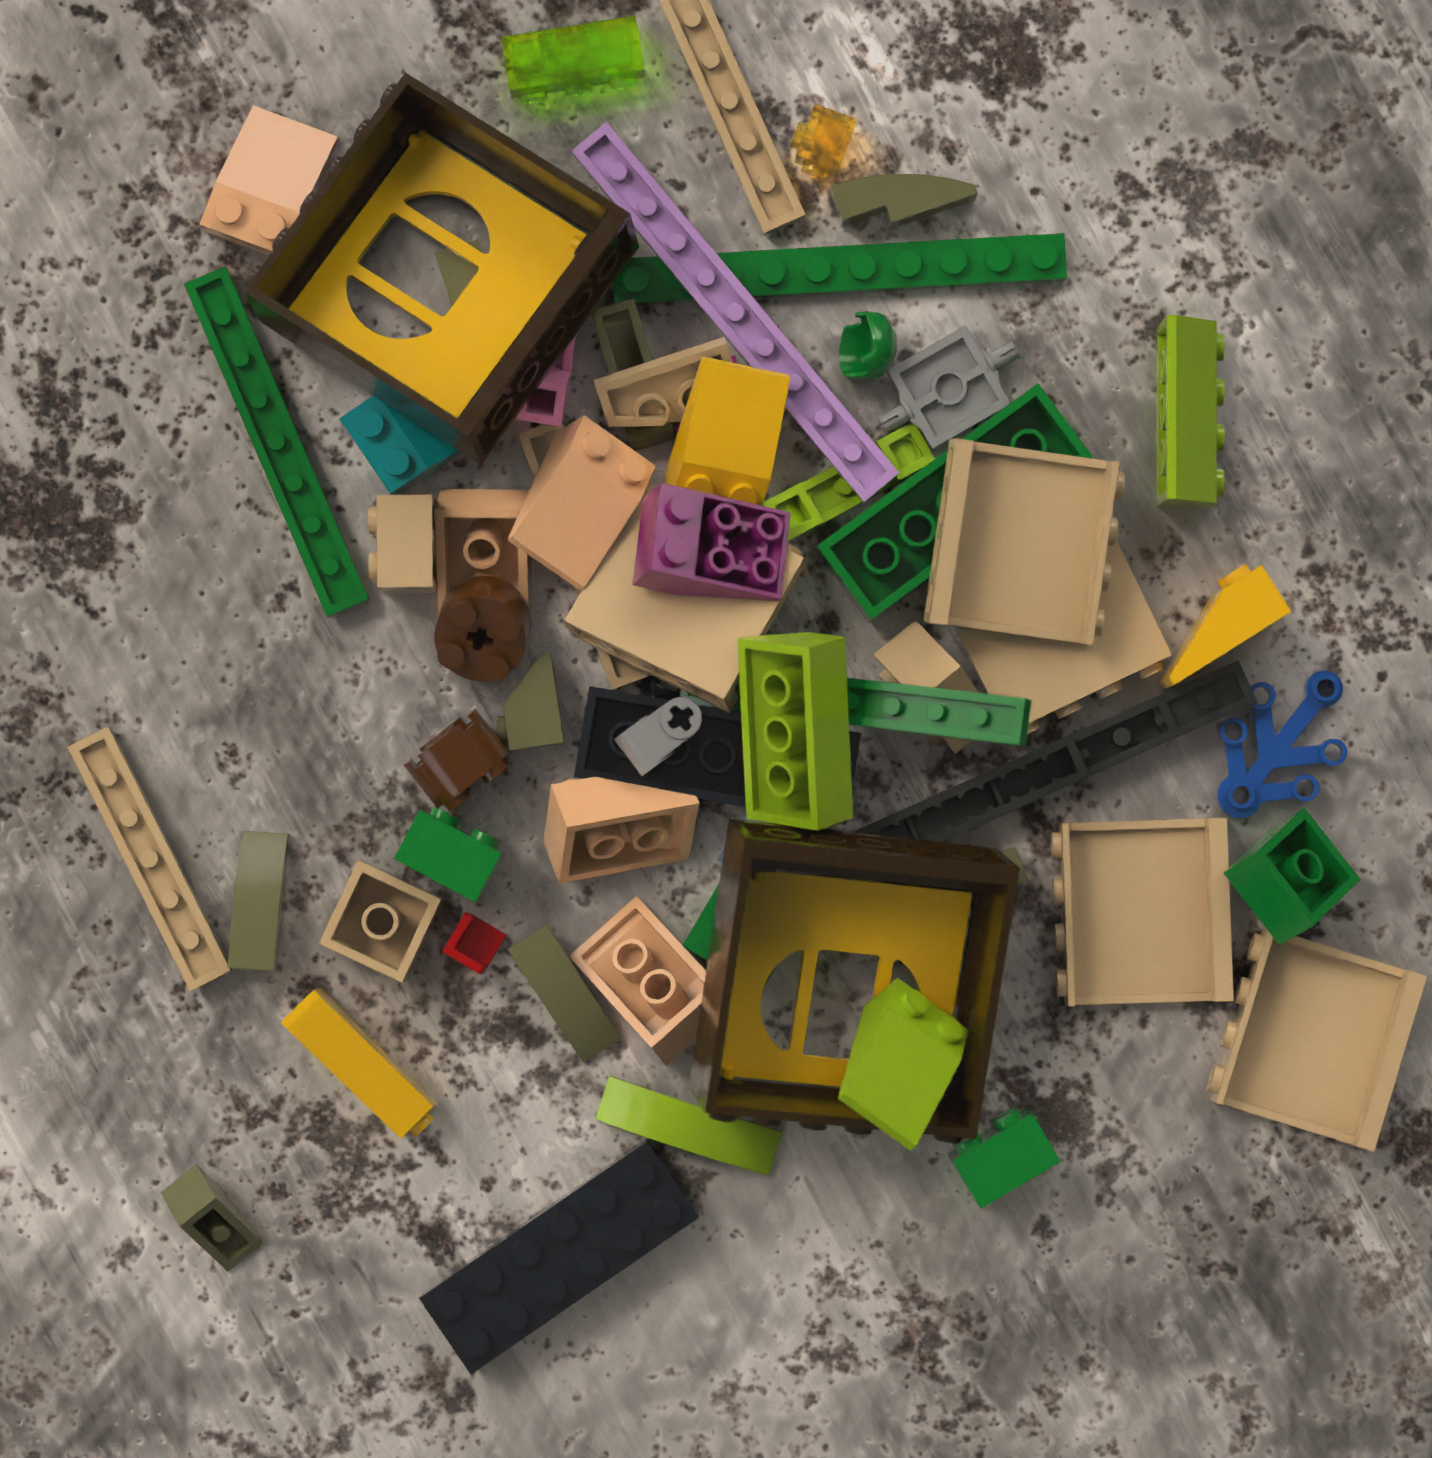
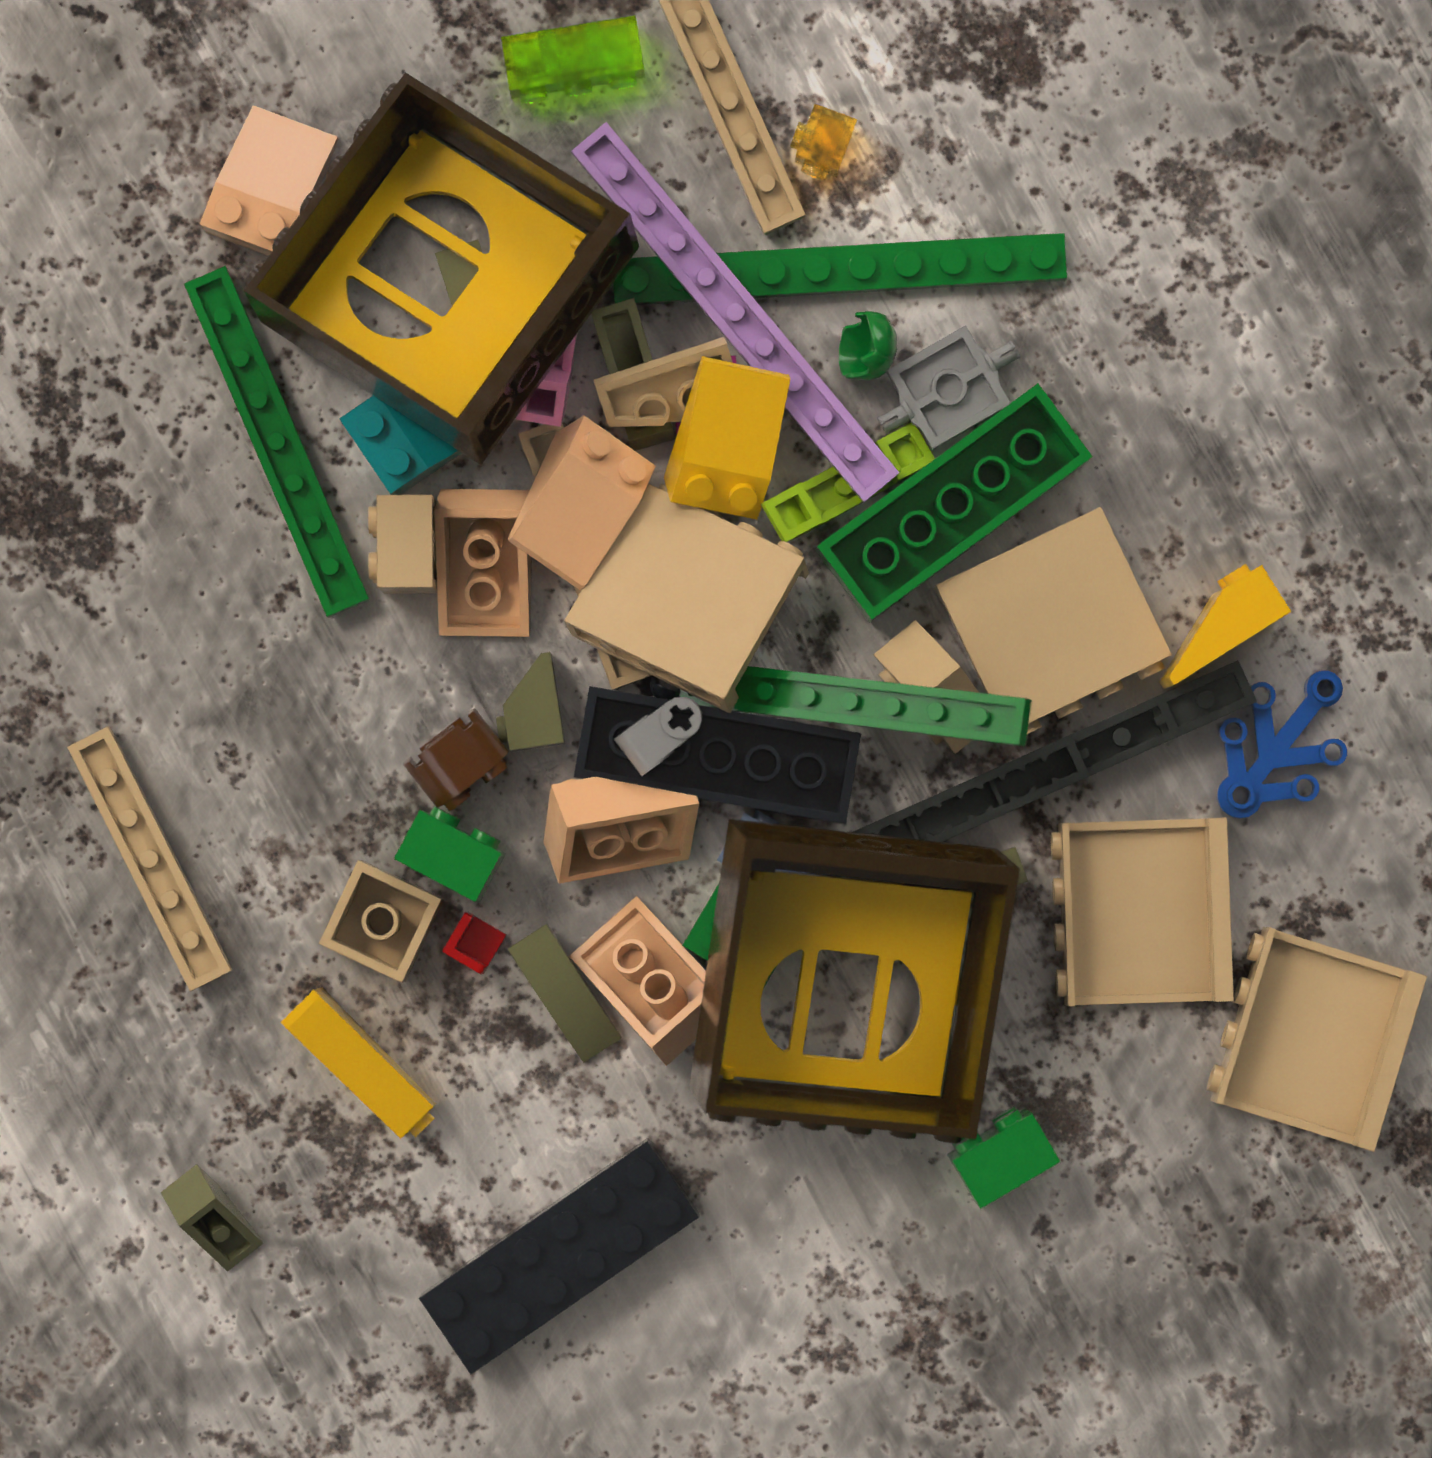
(258, 901): olive slope -> none
(479, 652): reddish brown brick -> none
(687, 1126): lime slope -> none
(710, 545): magenta slope -> none
(795, 729): lime slope -> none
(898, 196): olive slope -> none
(901, 1062): lime slope -> none
(1023, 542): tan panel -> none
(1188, 412): lime slope -> none
(1292, 876): green brick -> none

